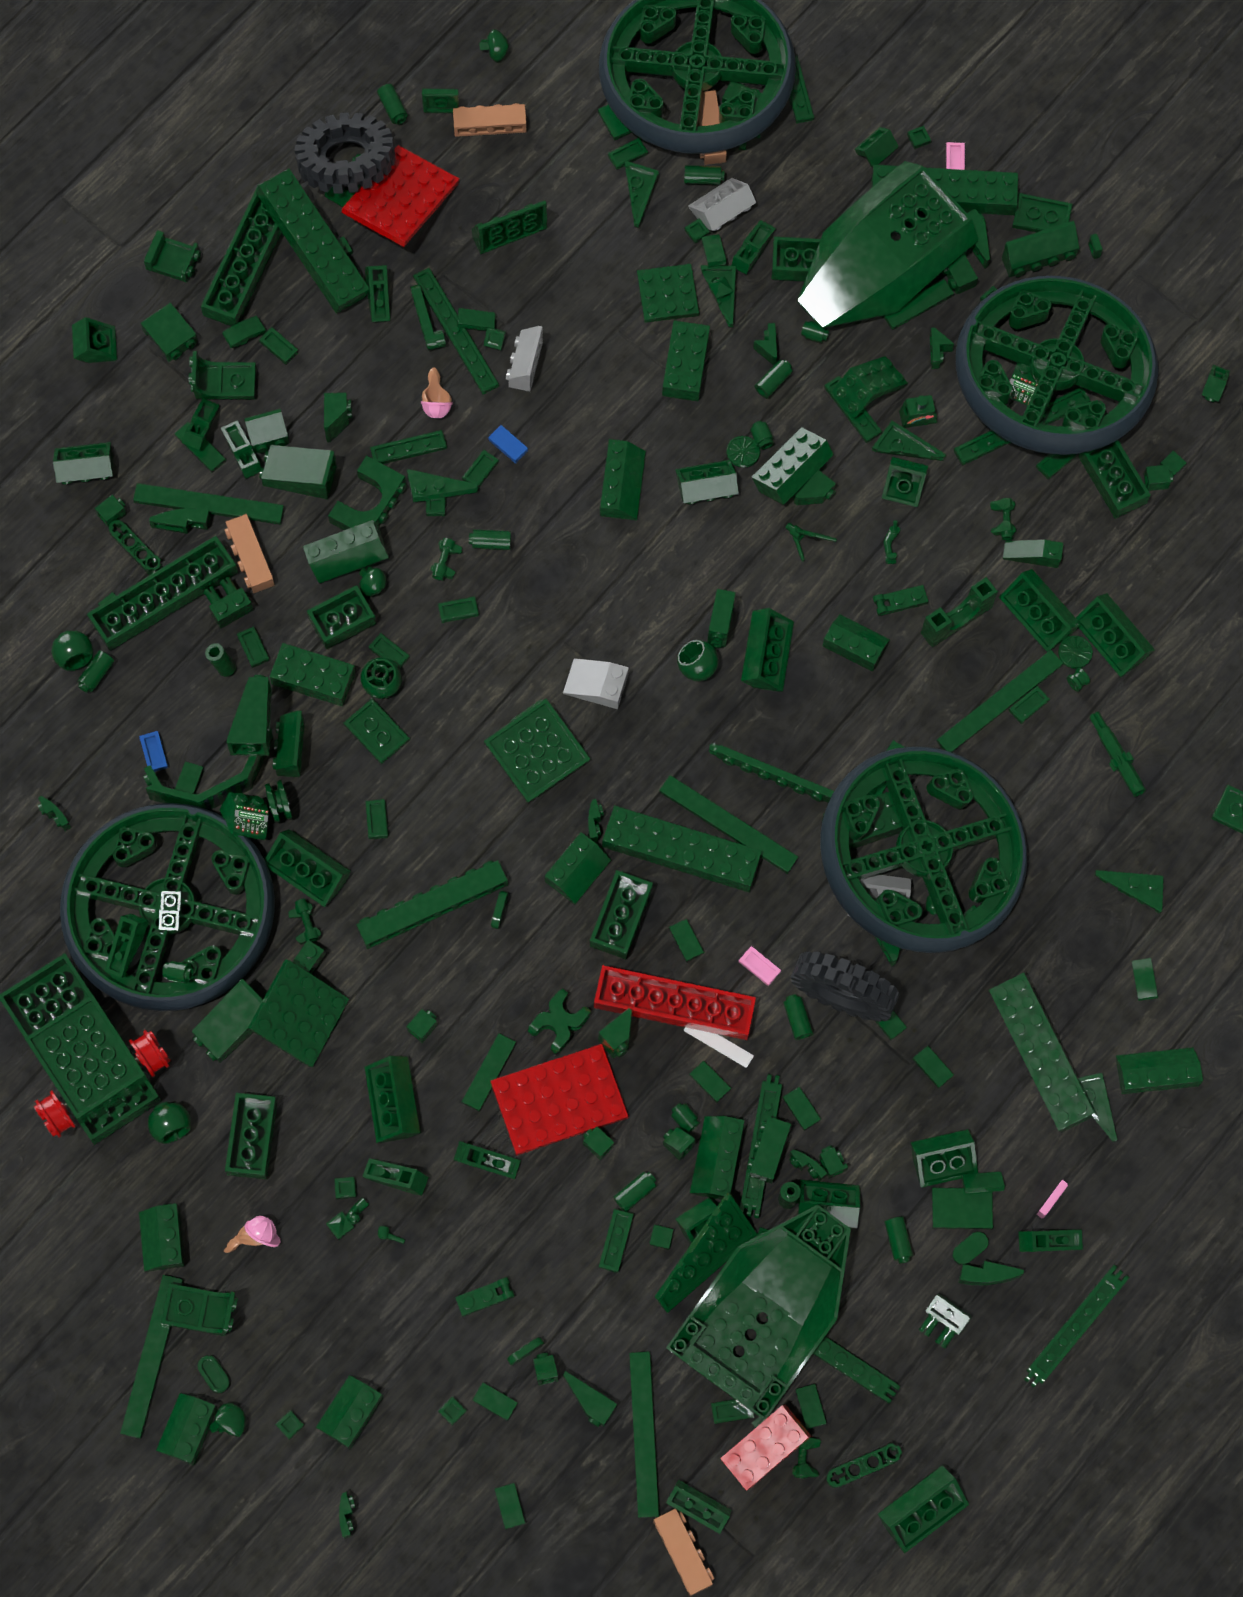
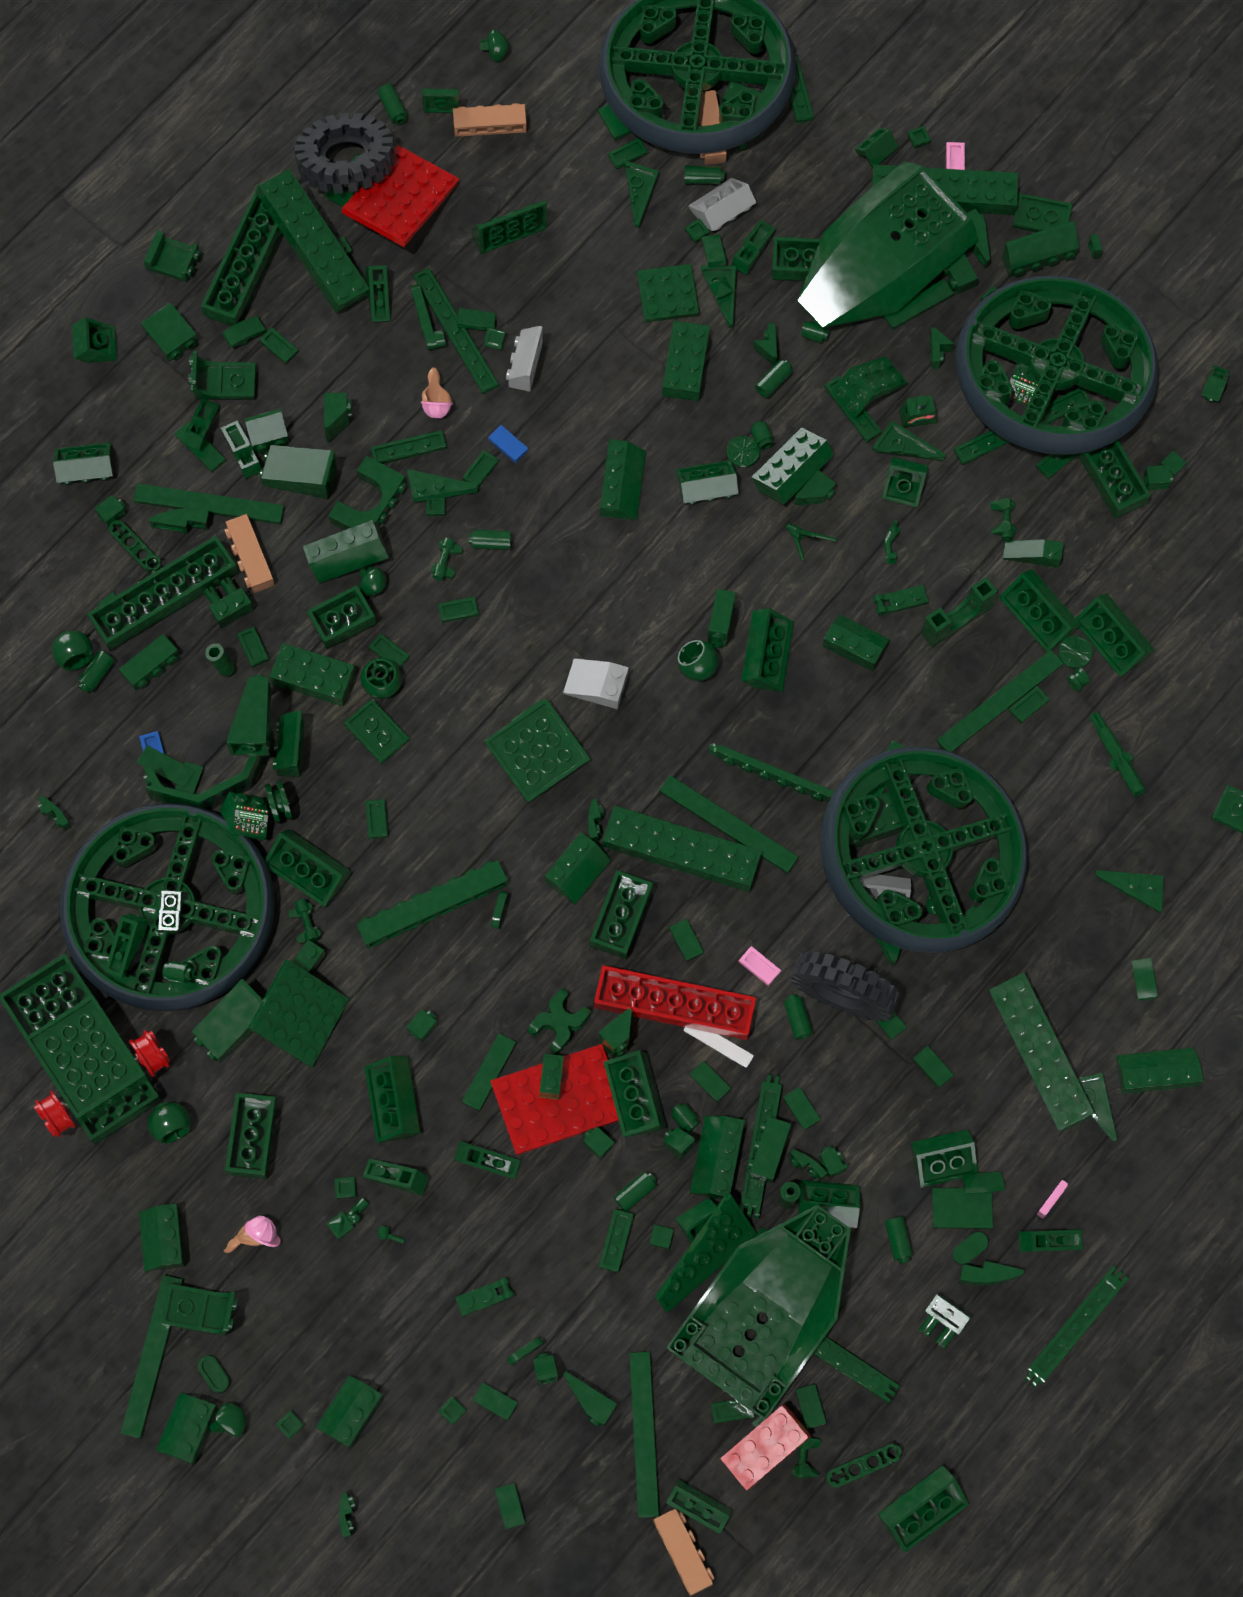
(149, 662): none -> dark green brick
(165, 766): none -> dark green sticker
(551, 1076): none -> dark green brick
(634, 1094): none -> dark green slope

